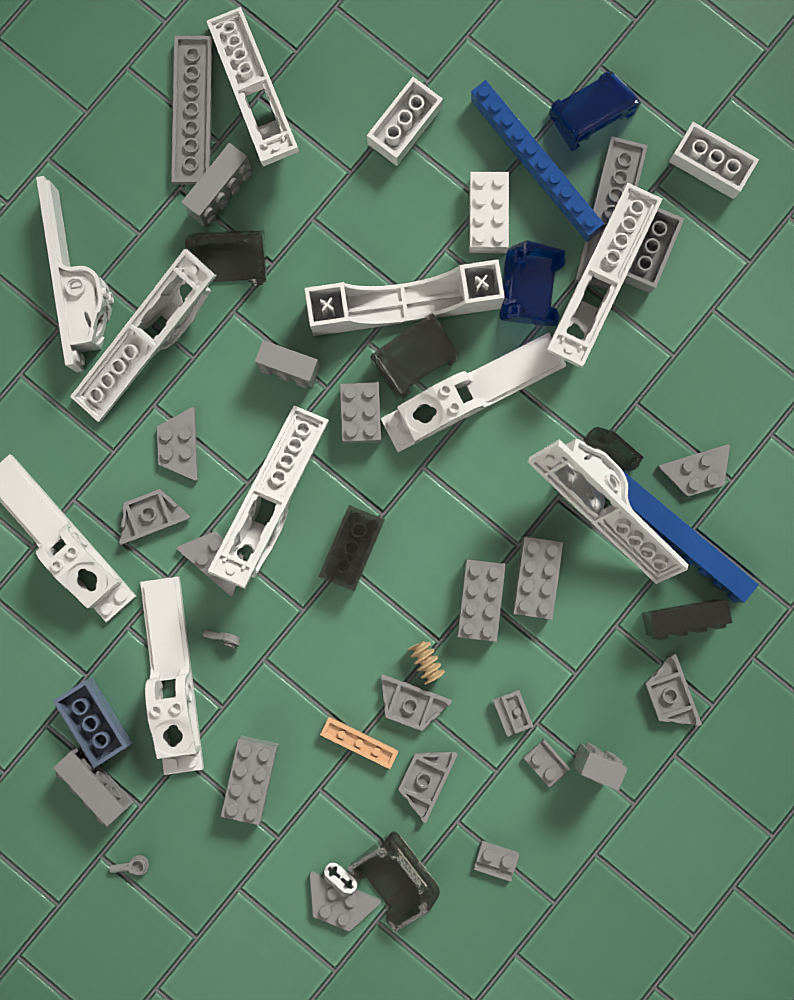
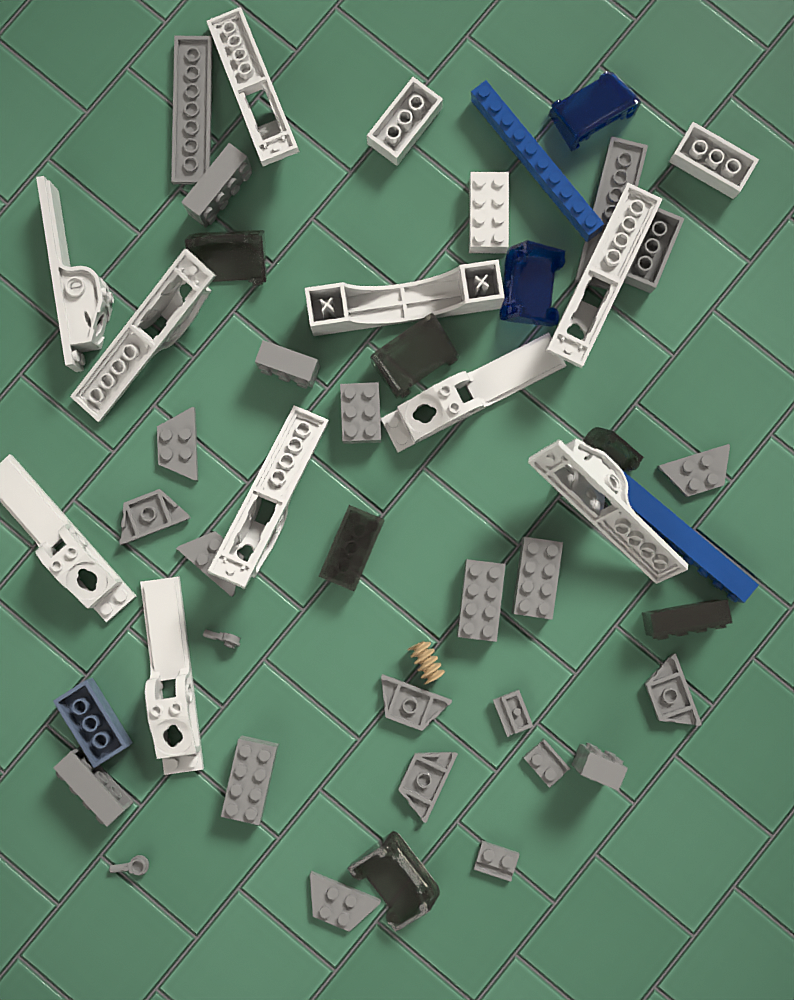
(337, 883): beam -> none
(359, 742): light nougat plate -> none

